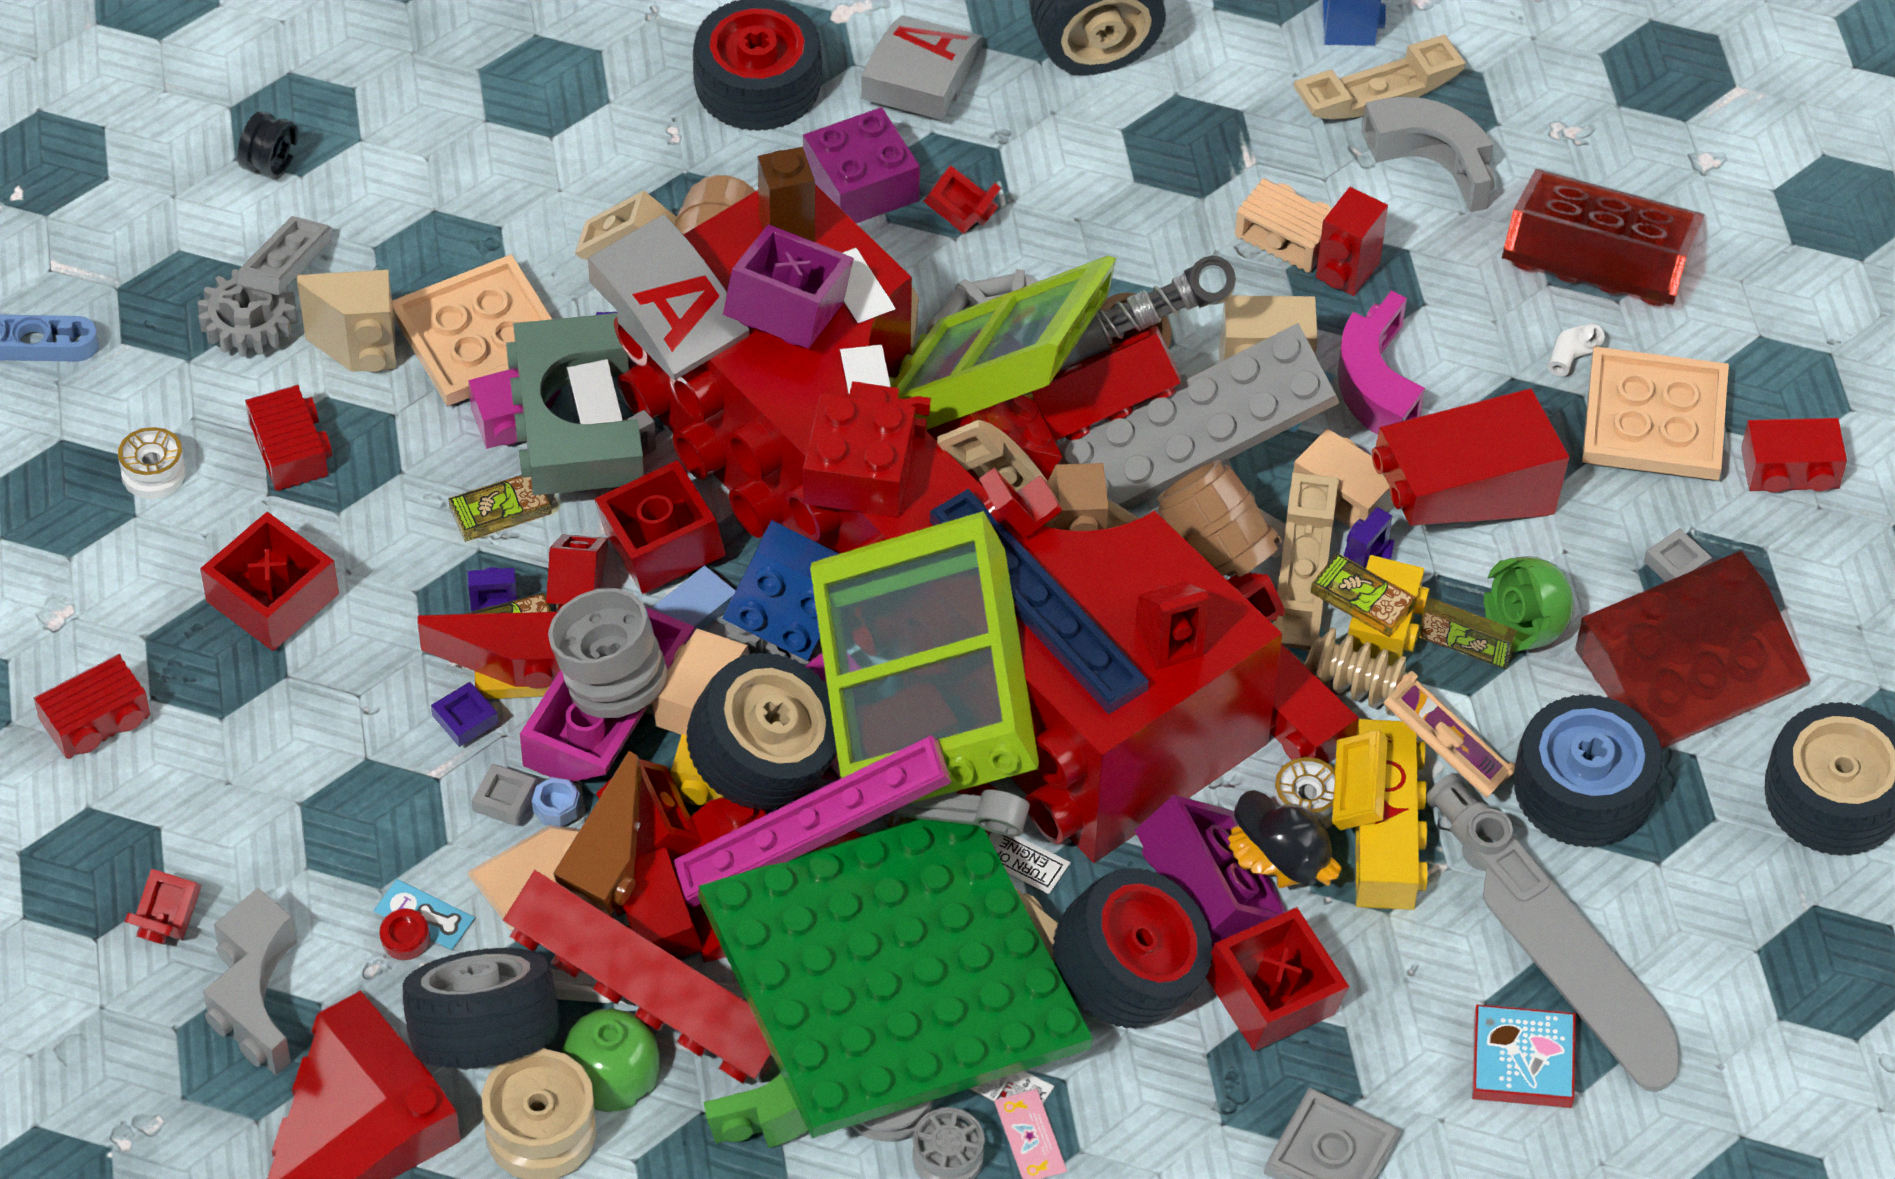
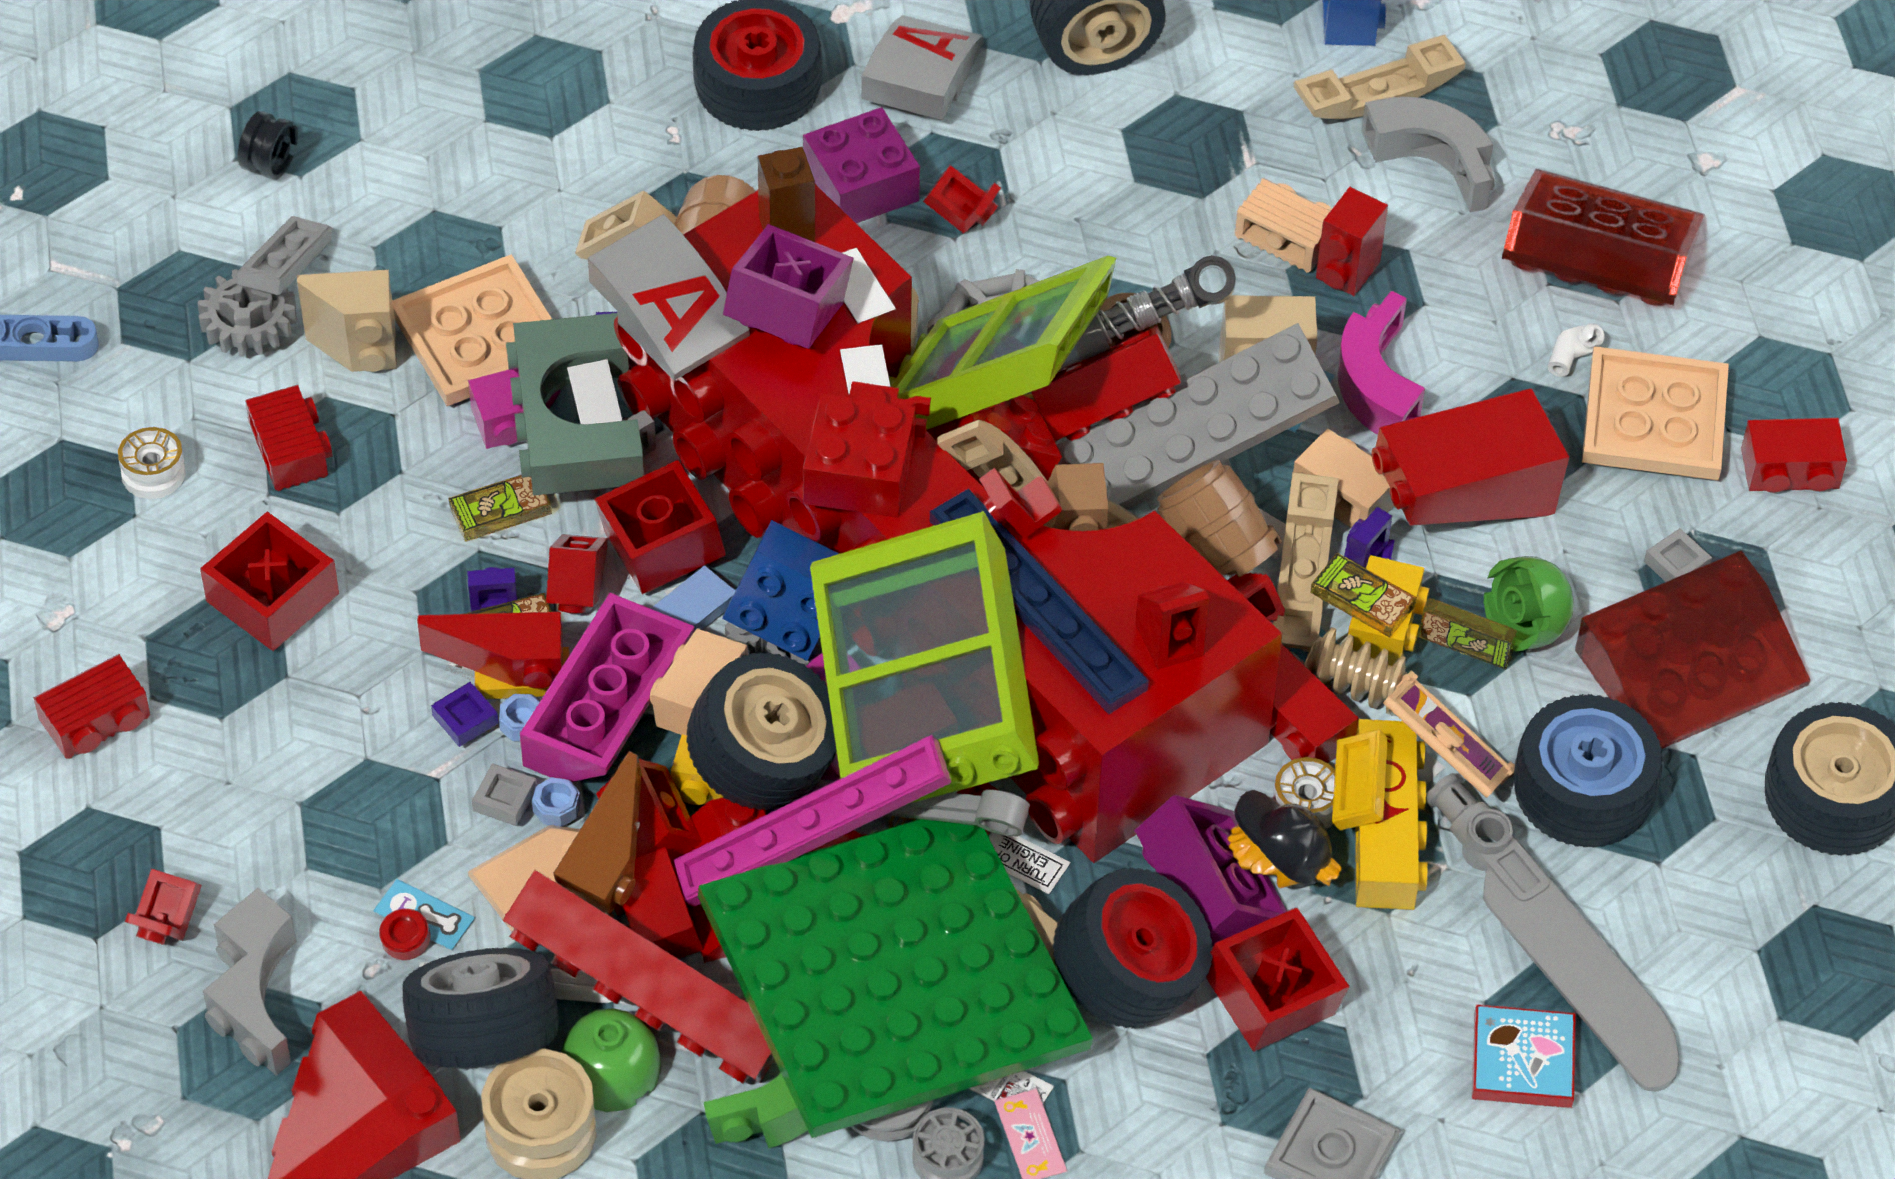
(515, 714): none -> light blue tile
(608, 653): light grey wheel -> none

